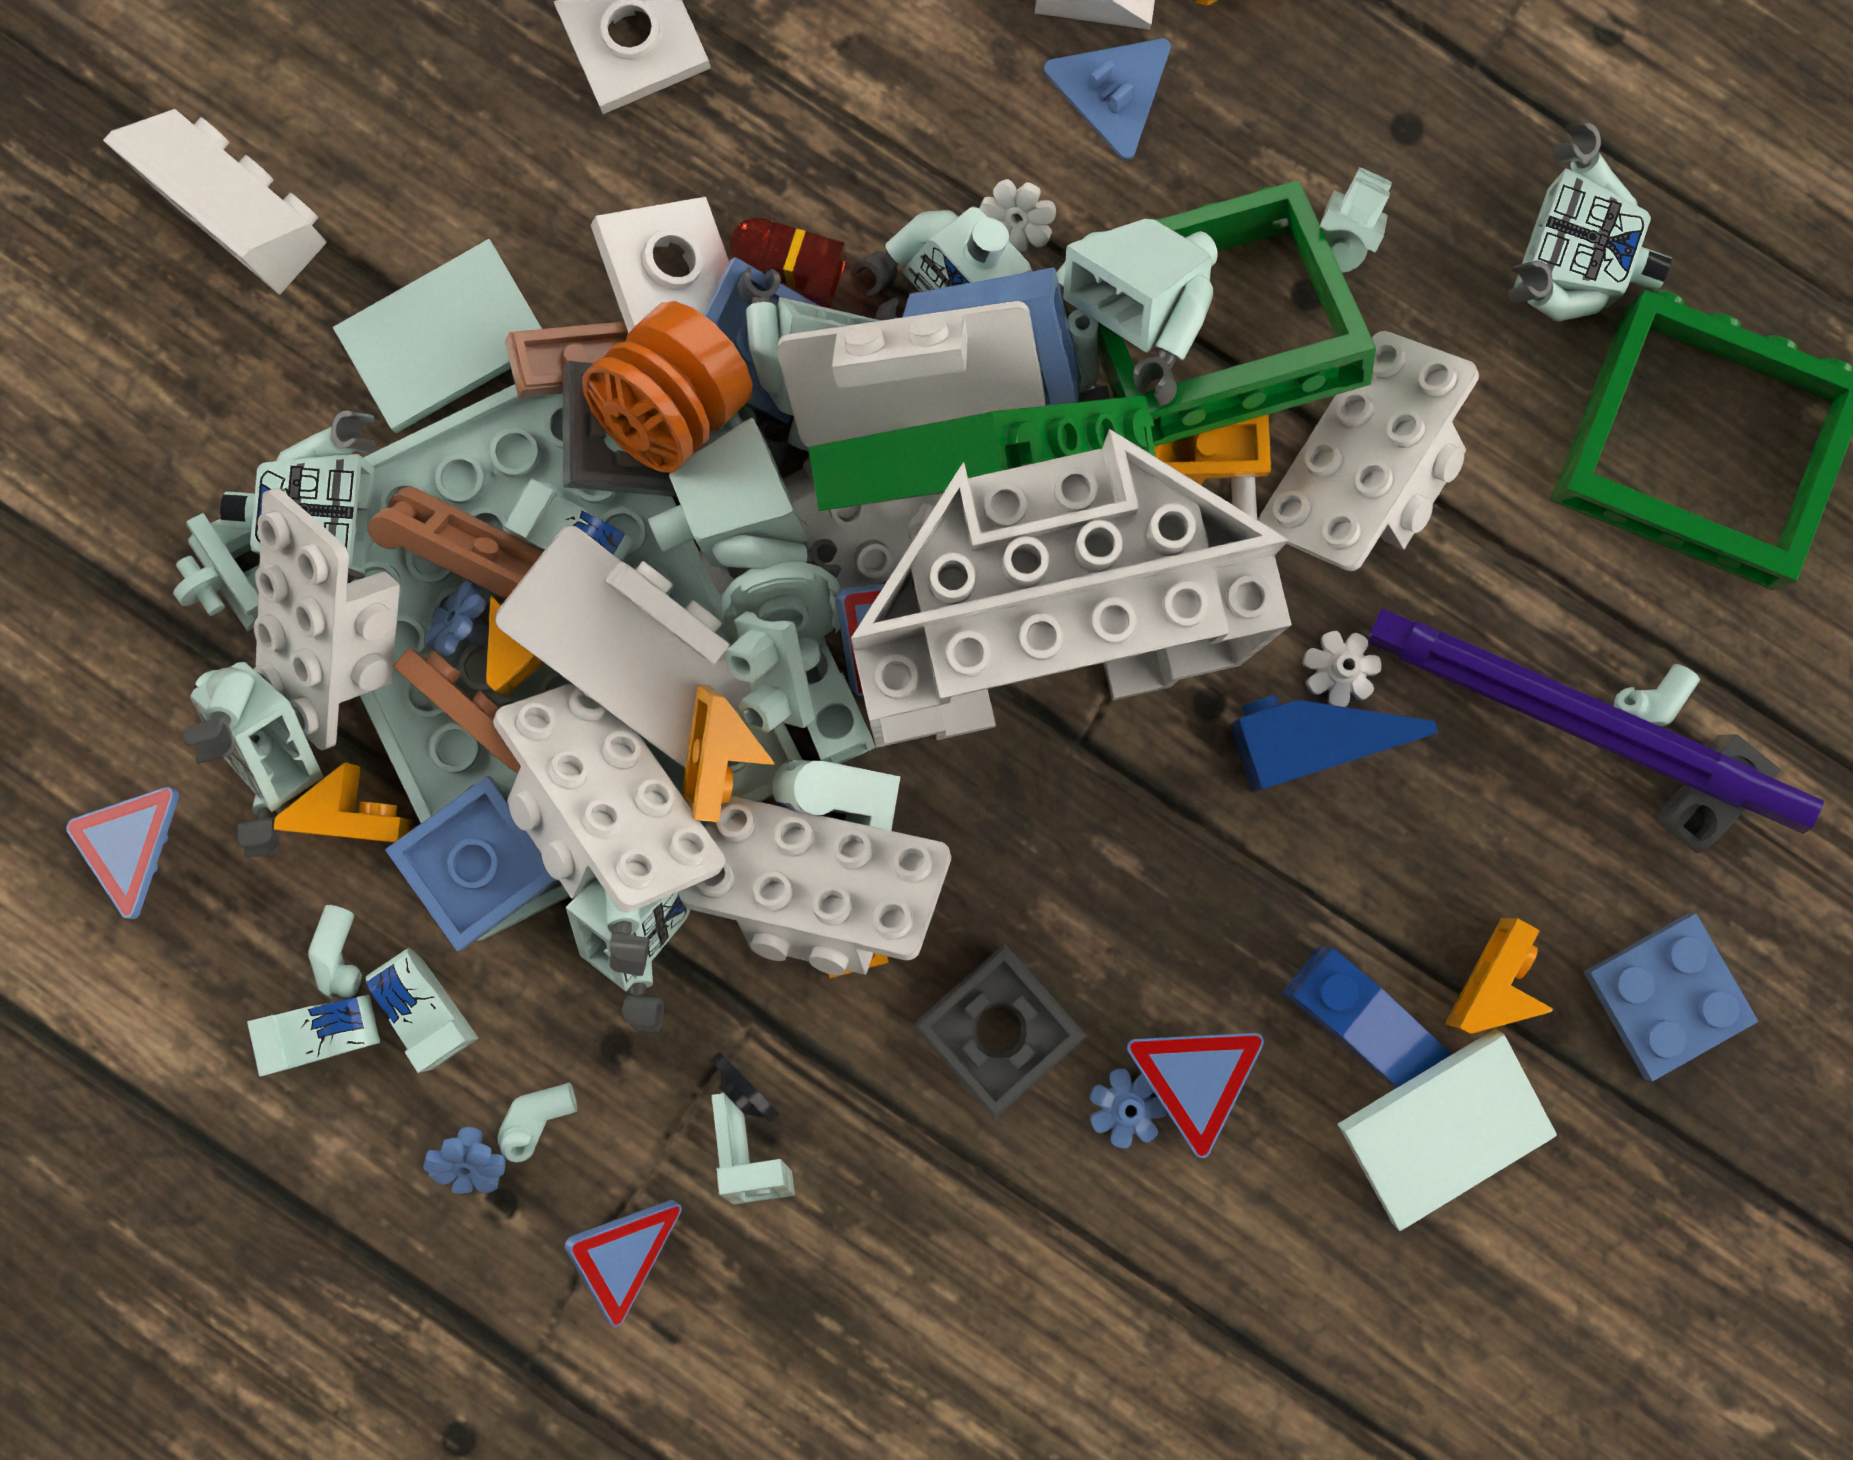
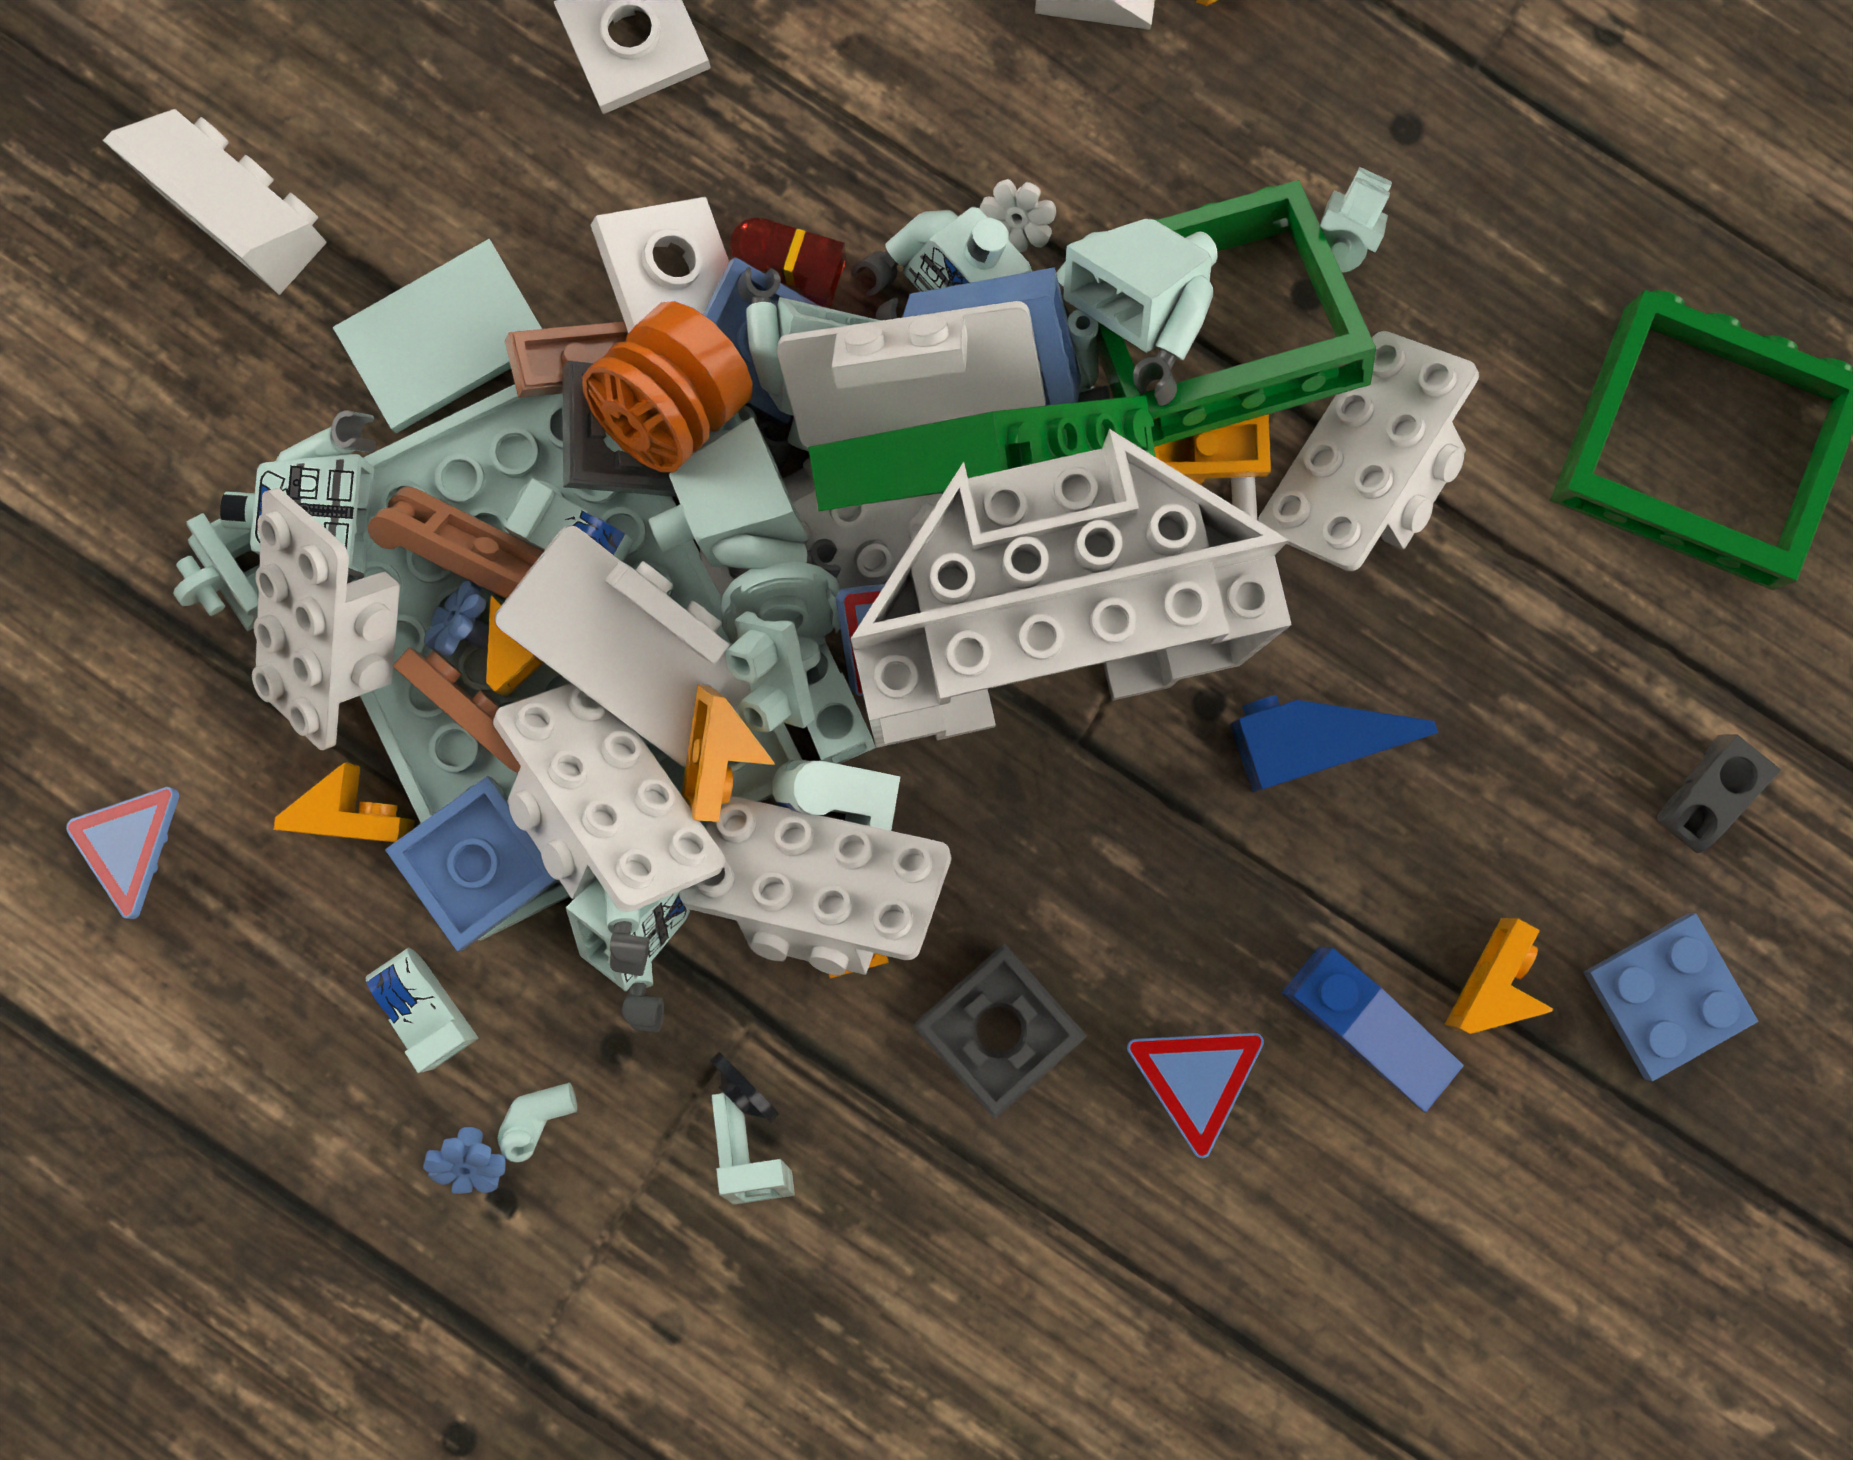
(259, 739): light aqua torso -> none
(312, 1034): light aqua leg -> none
(326, 954): light aqua arm -> none
(620, 1255): piece -> none
(1113, 89): medium blue piece -> none
(1113, 1105): medium blue plant -> none
(1332, 675): white plant -> none
(1447, 1129): light aqua tile -> none
(1586, 238): torso -> none
(1595, 721): dark purple piece -> none
(1660, 704): light aqua arm -> none

